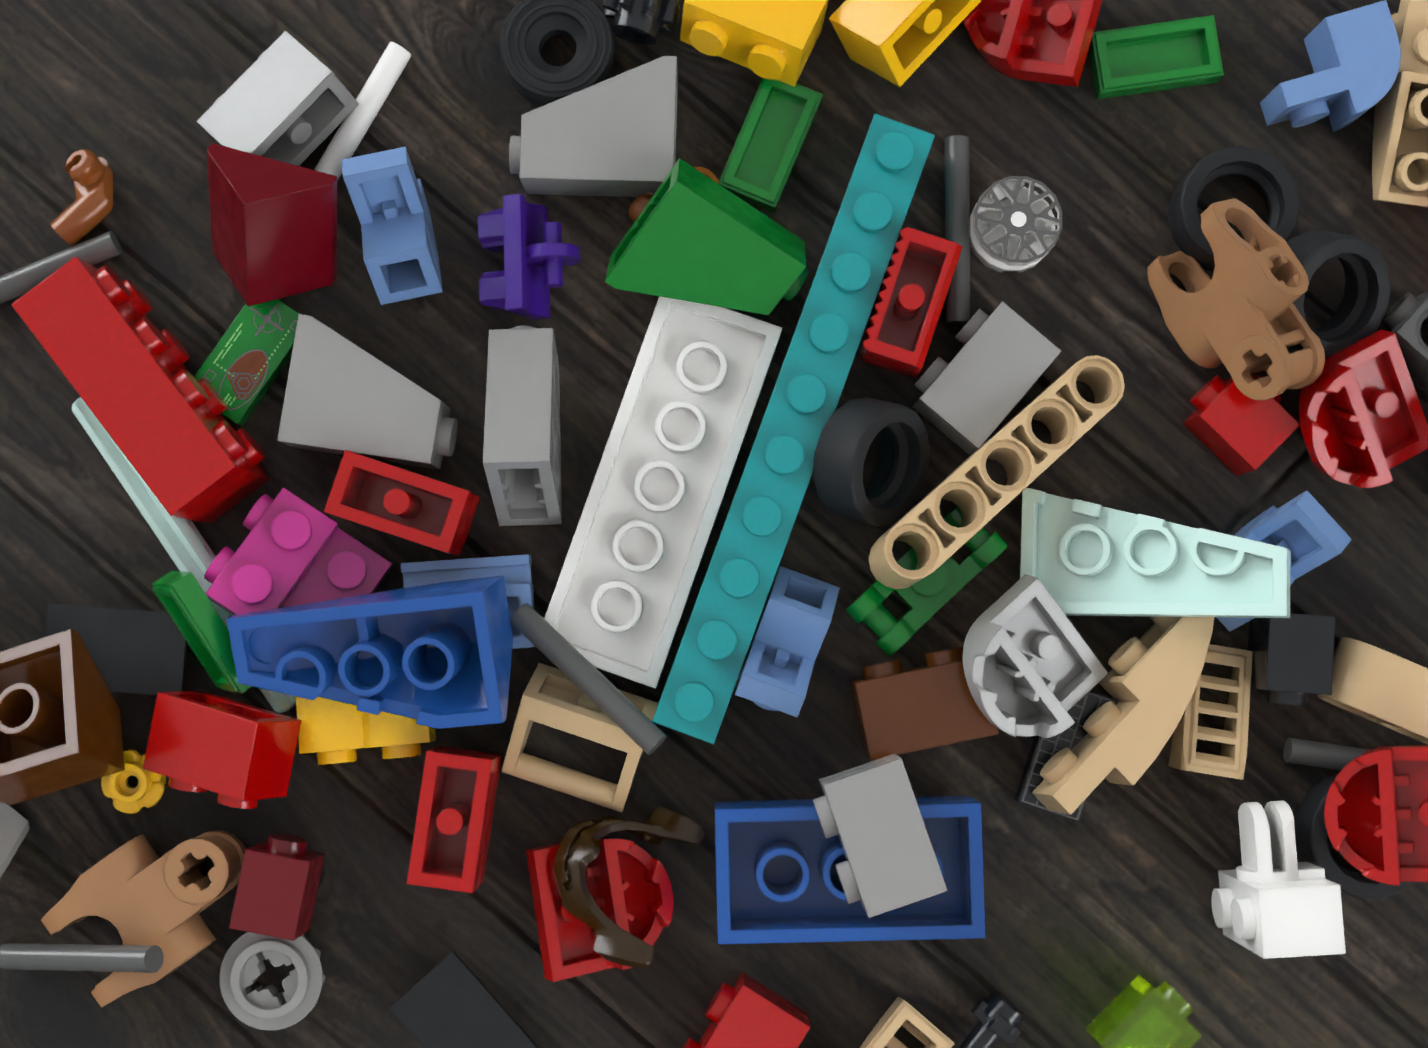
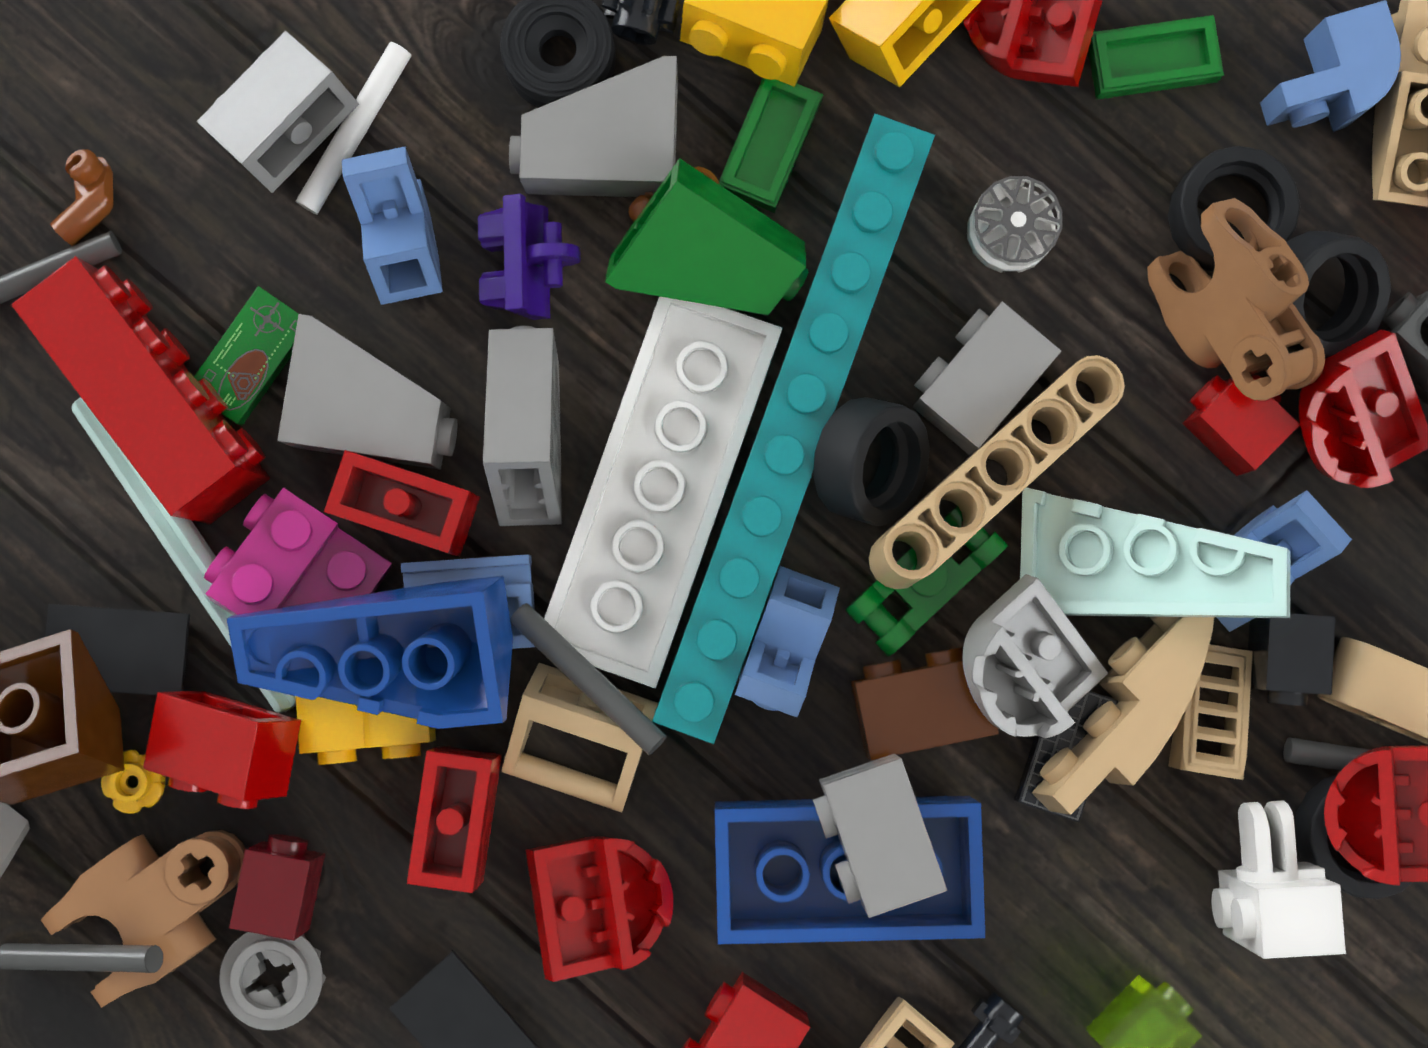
(200, 627): green tile -> none
(271, 224): dark red slope -> none
(581, 847): dark brown helmet -> none
(909, 302): red brick -> none
(958, 225): dark grey bar -> none

